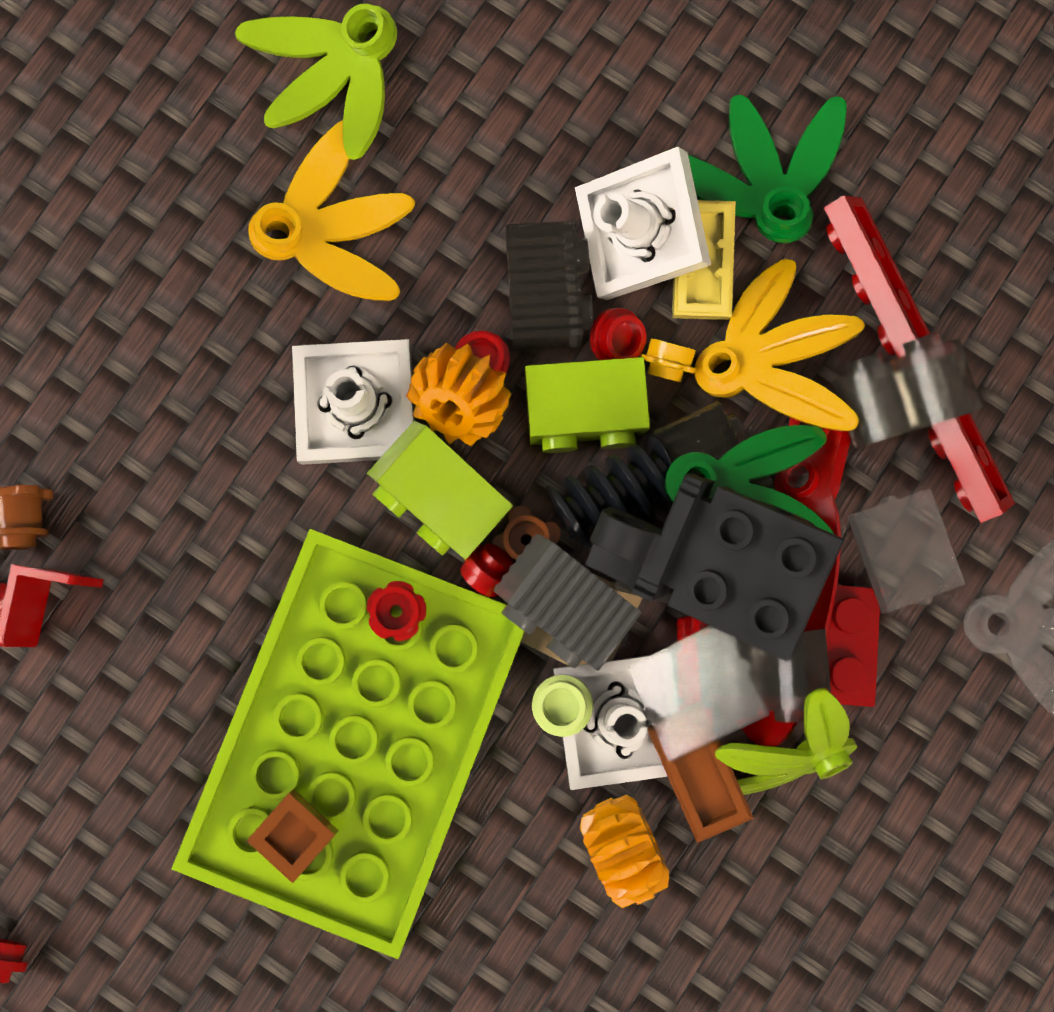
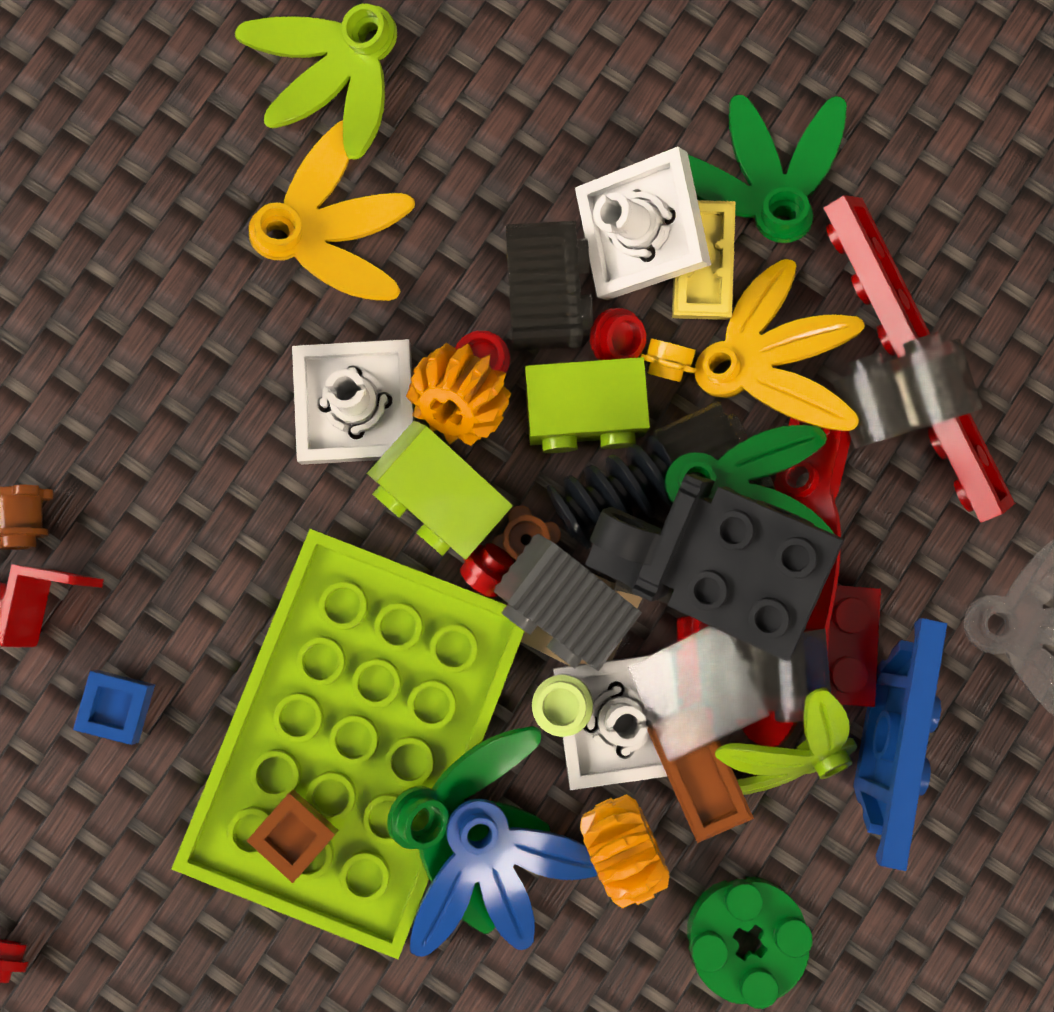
(114, 707): none -> blue plate
(380, 606): red plate -> none
(461, 780): none -> green plant
(491, 864): none -> blue plant
(758, 975): none -> green plate
(895, 741): none -> blue wing
(906, 551): clear piece -> none

